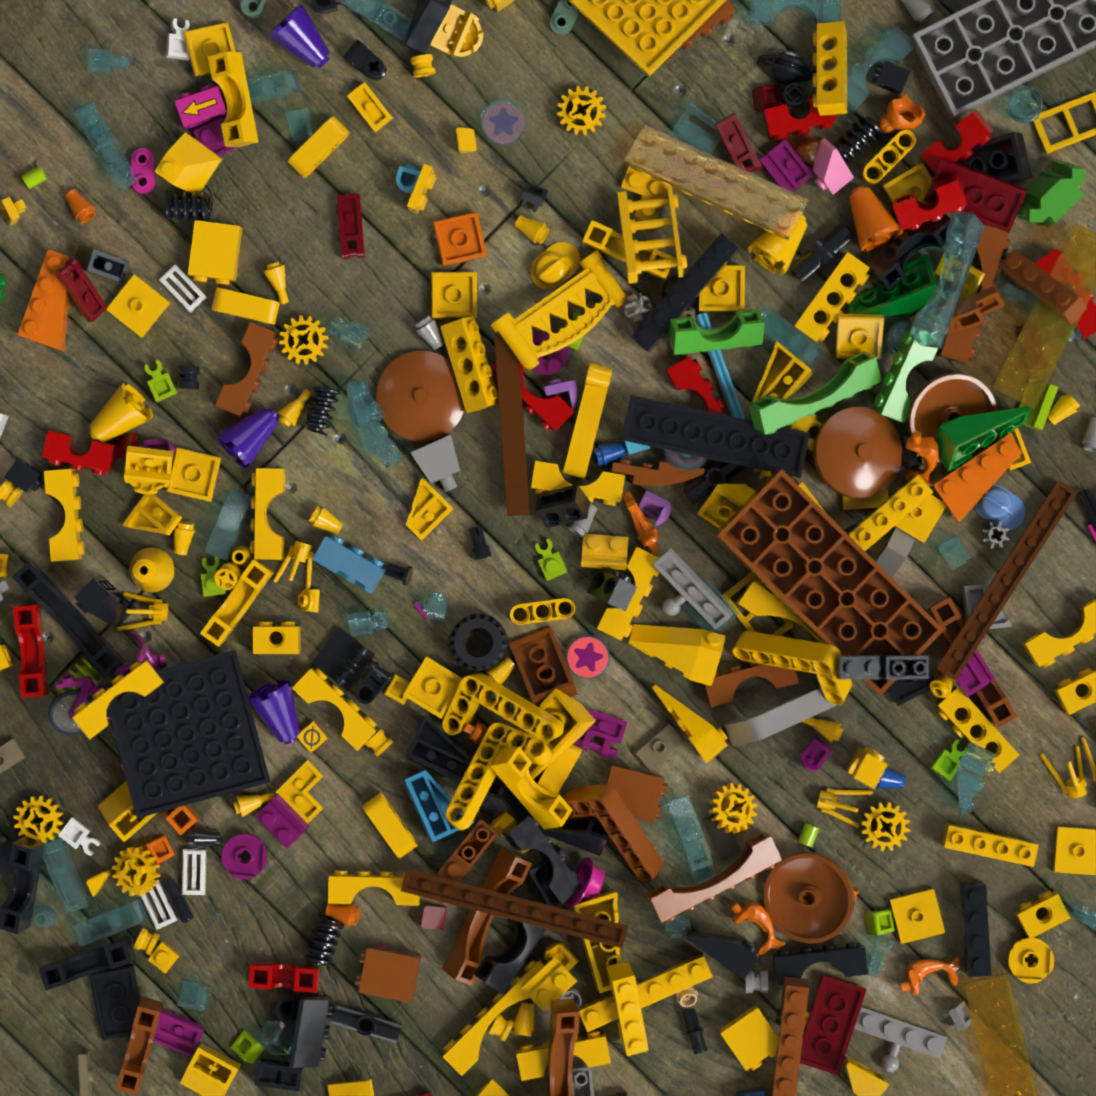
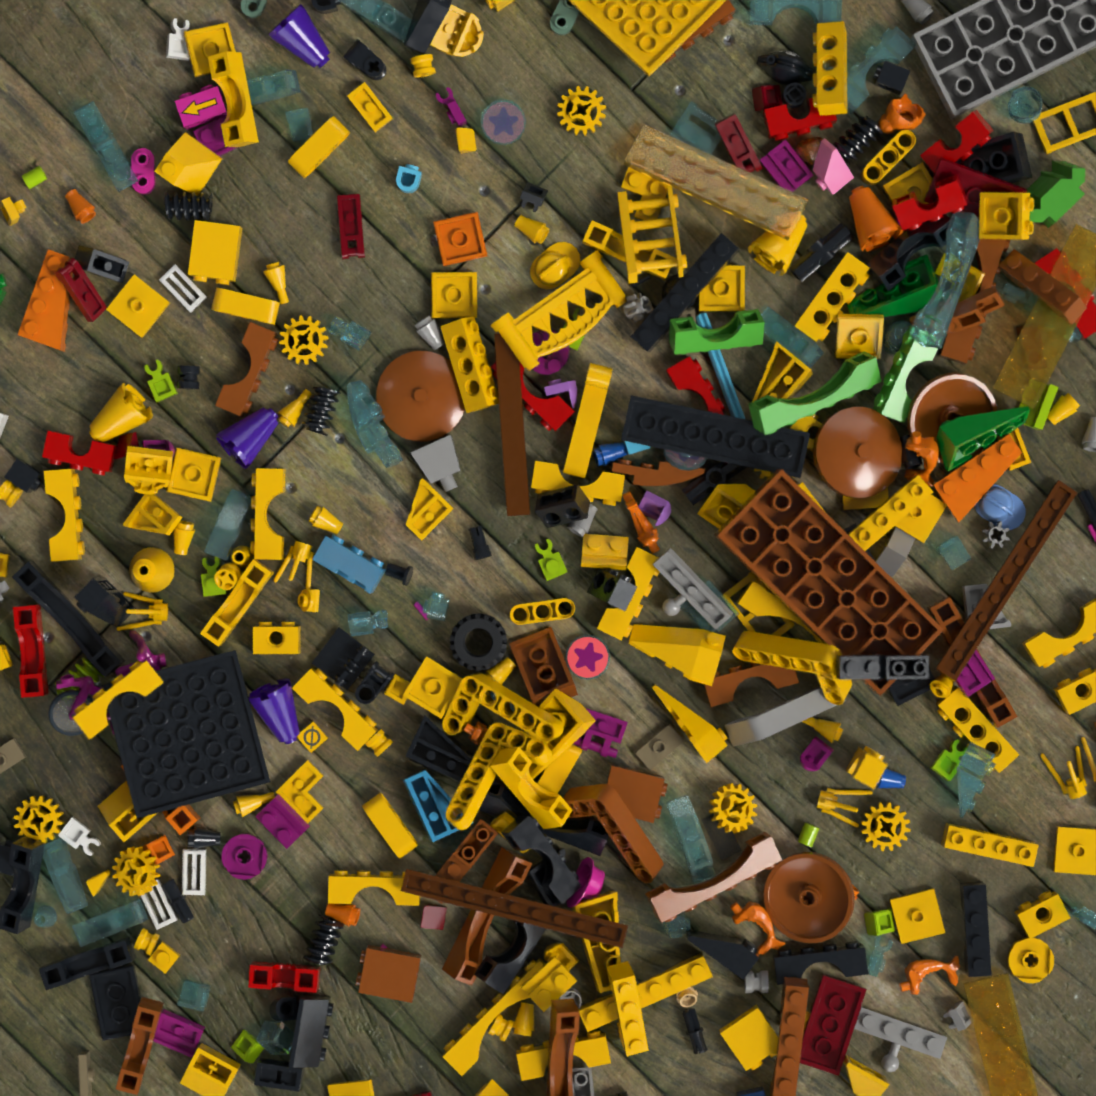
(103, 61): clear light blue plate -> none
(351, 1019): black piece -> none
(418, 197): yellow plate -> none
(454, 113): none -> magenta plate
(1005, 215): none -> yellow plate

